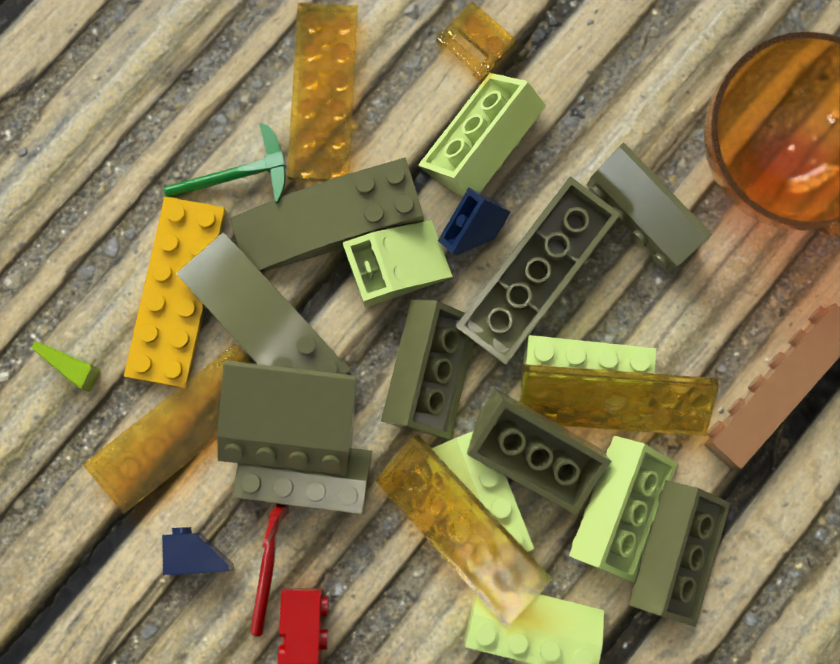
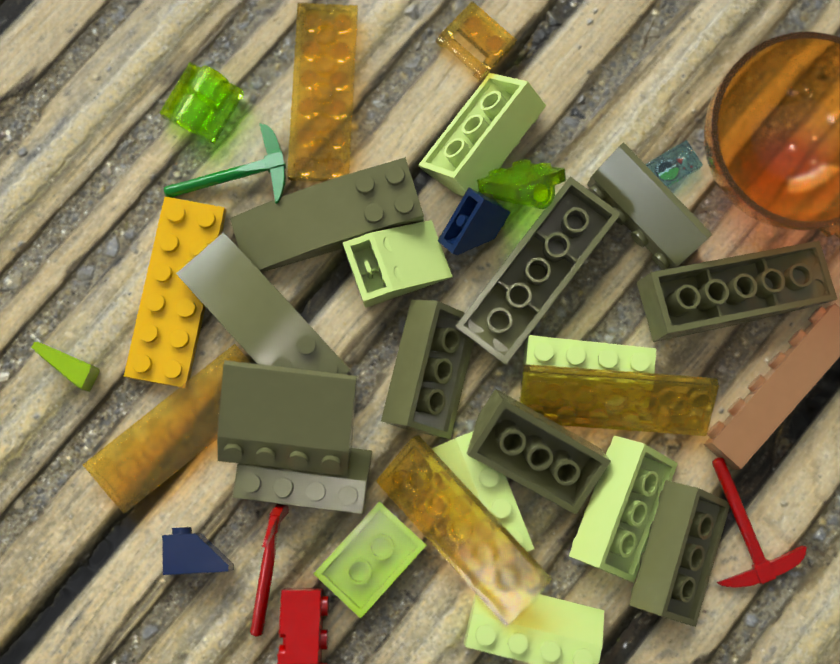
(202, 102): none -> clear neon green plate
(370, 559): none -> lime plate
(523, 183): none -> clear neon green plate
(675, 164): none -> clear light blue tile
(735, 290): none -> olive slope
(763, 569): none -> red piece

